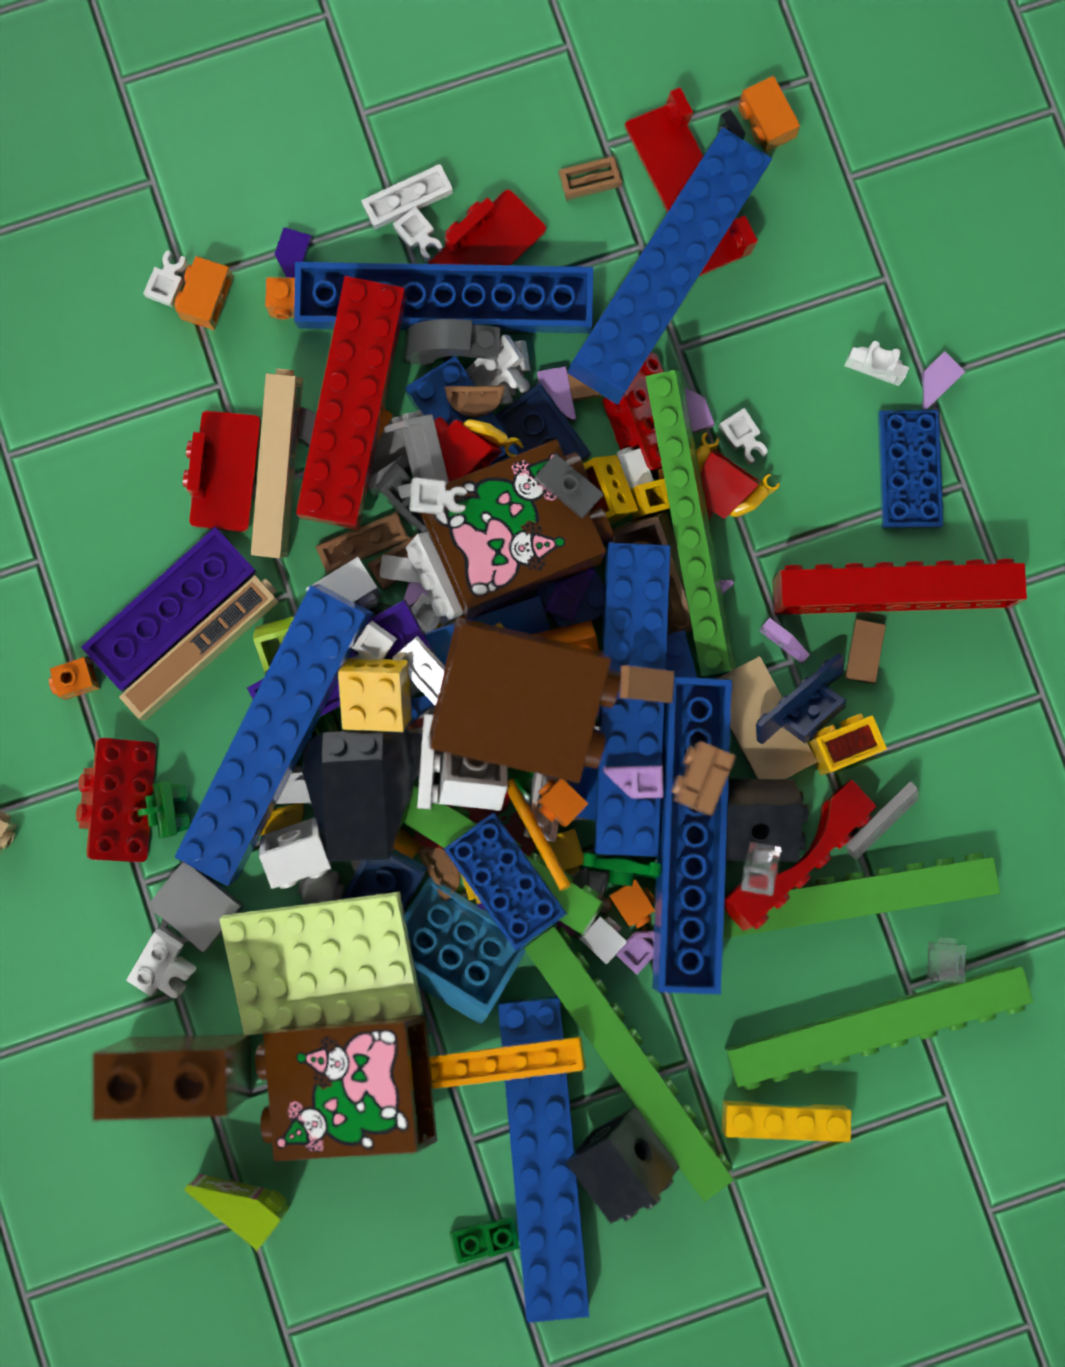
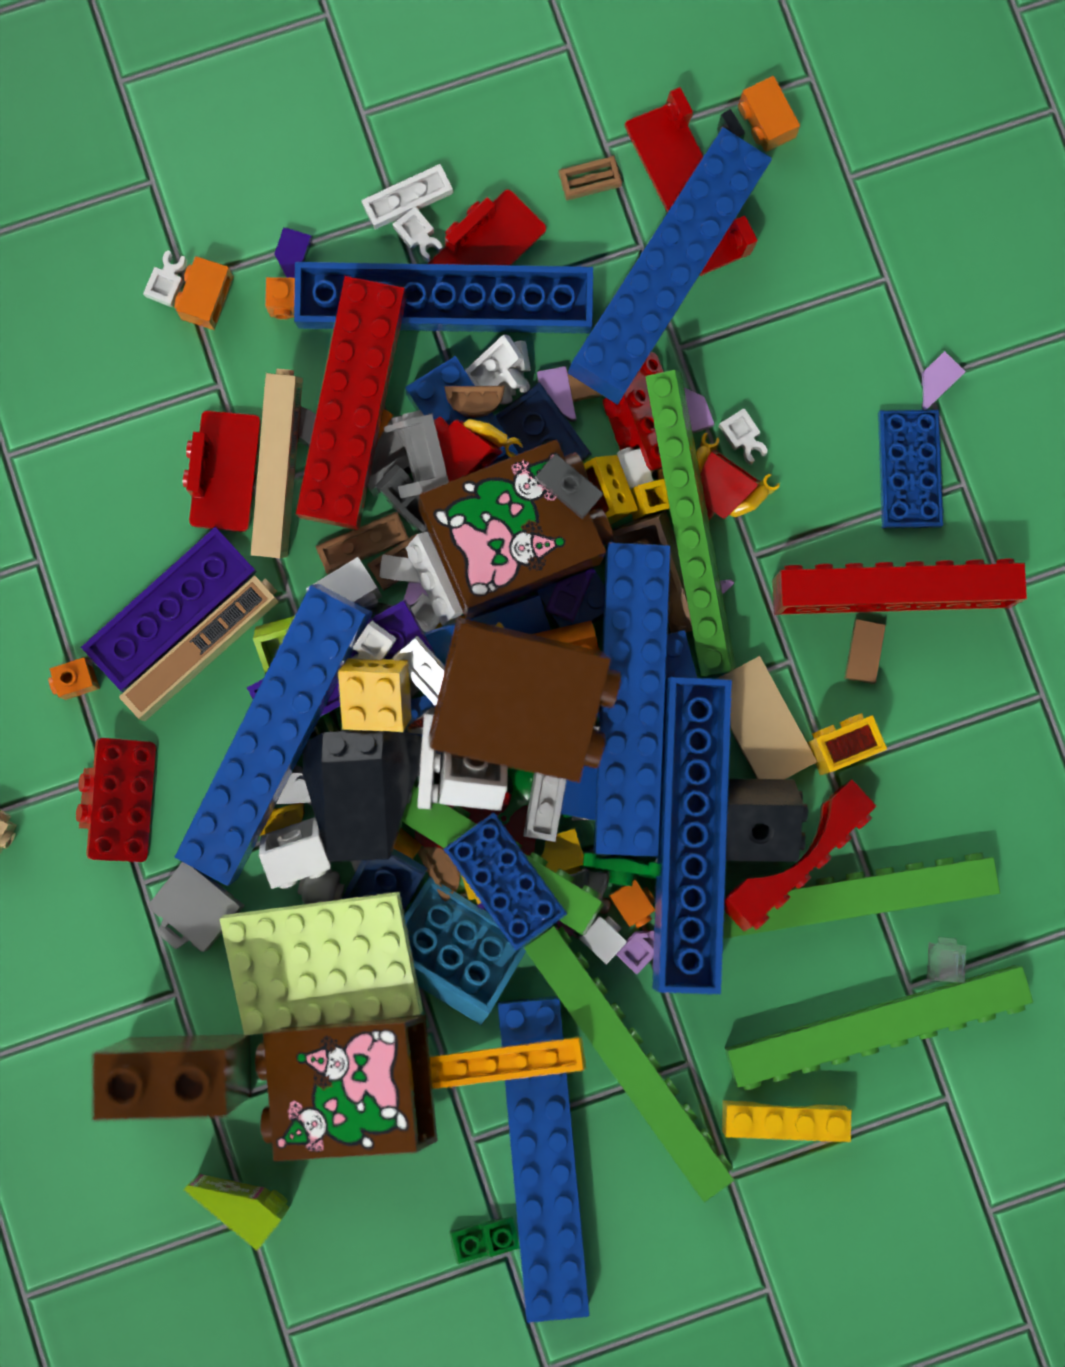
(160, 967): white plate -> none
(161, 809): green hips -> none
(431, 497): white plate -> none
(449, 337): dark grey arch -> none
(537, 835): light orange bar -> none
(560, 802): orange brick -> none
(623, 1166): black brick -> none
(638, 781): lavender tile -> none
(646, 684): medium nougat tile -> none
(703, 777): medium nougat brick -> none
(761, 868): clear brick -> none
(784, 640): lavender tile -> none
(807, 707): dark blue bracket -> none
(878, 363): white plate -> none
(882, 821): light grey tile -> none

